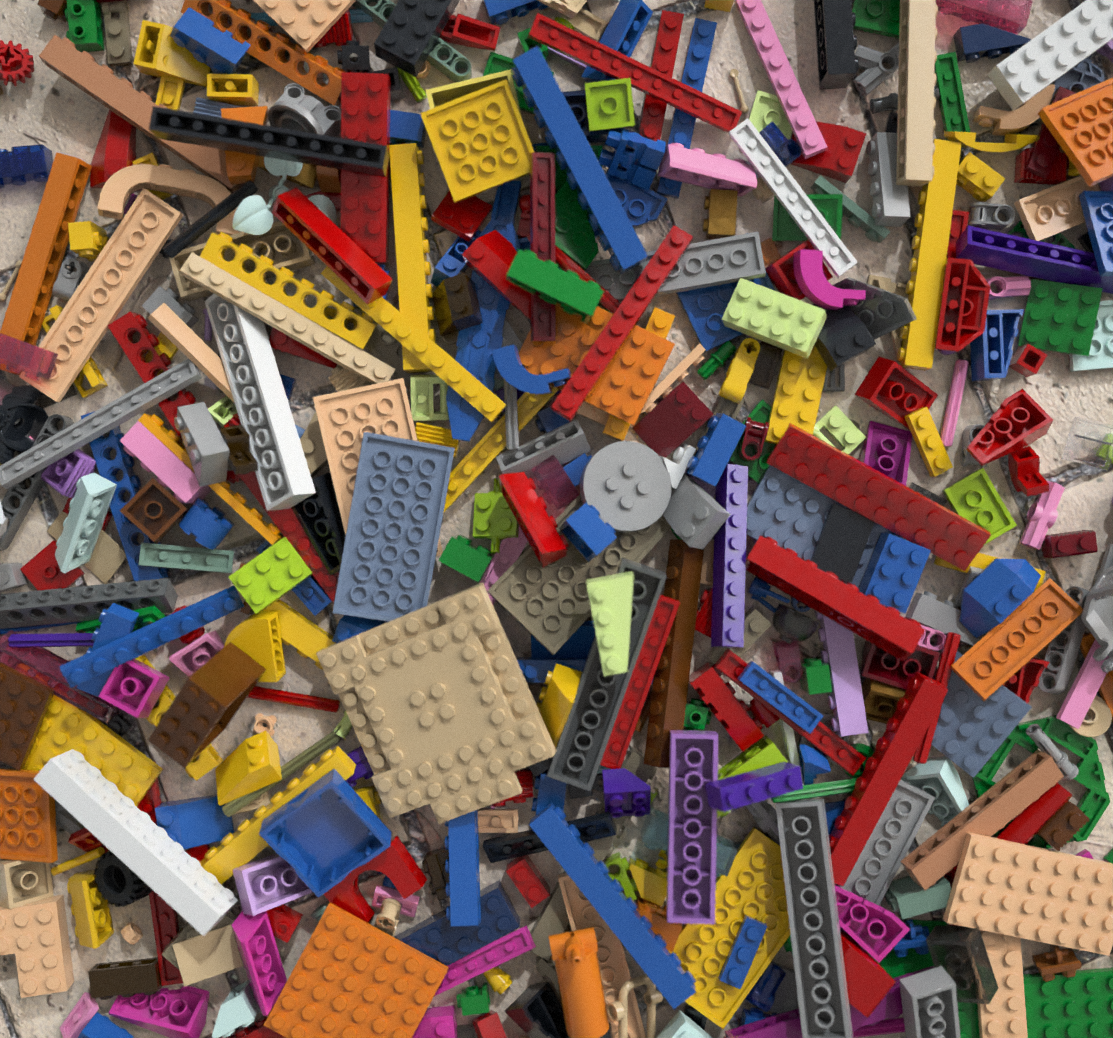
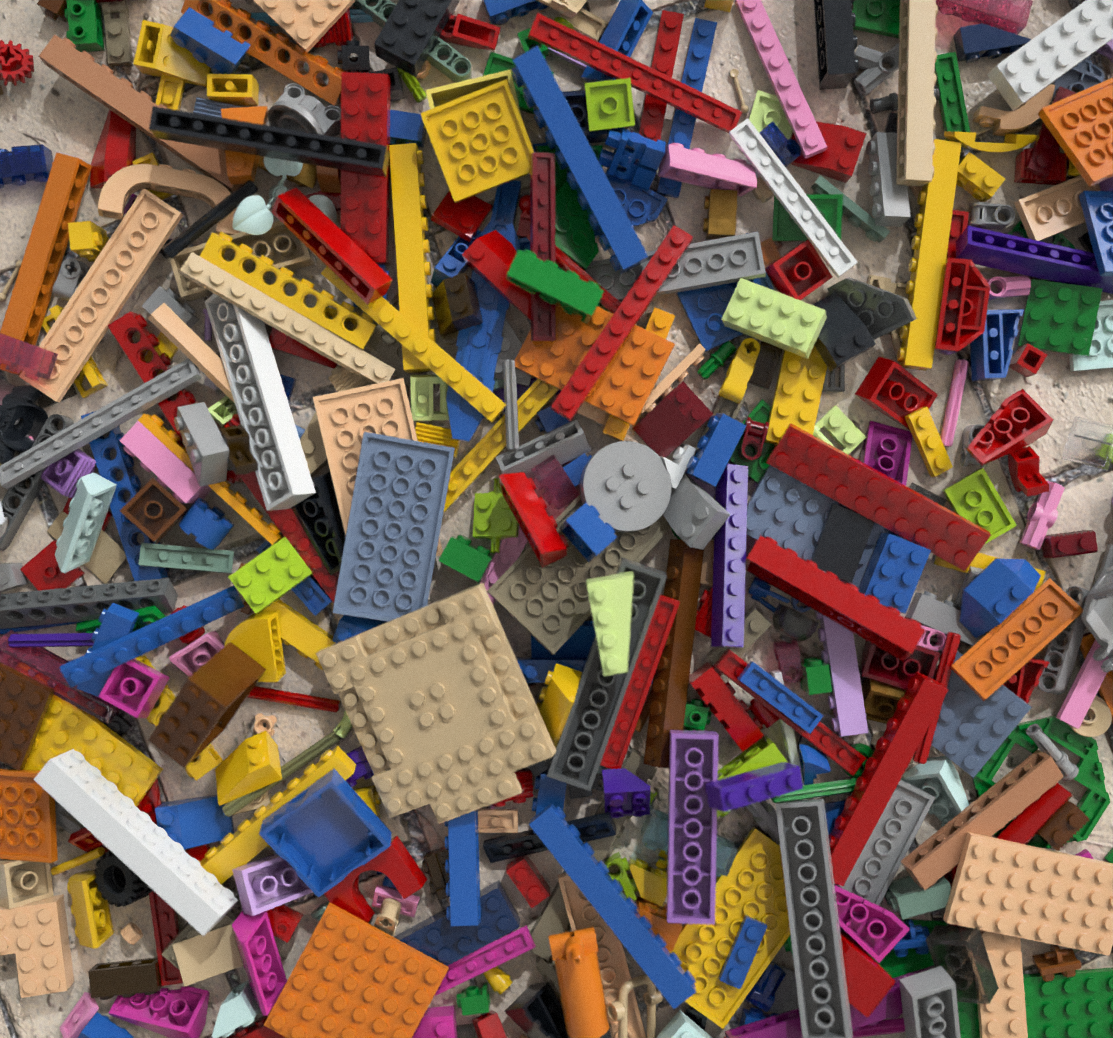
(511, 369): blue arch -> none
(814, 285): dark pink arch -> none

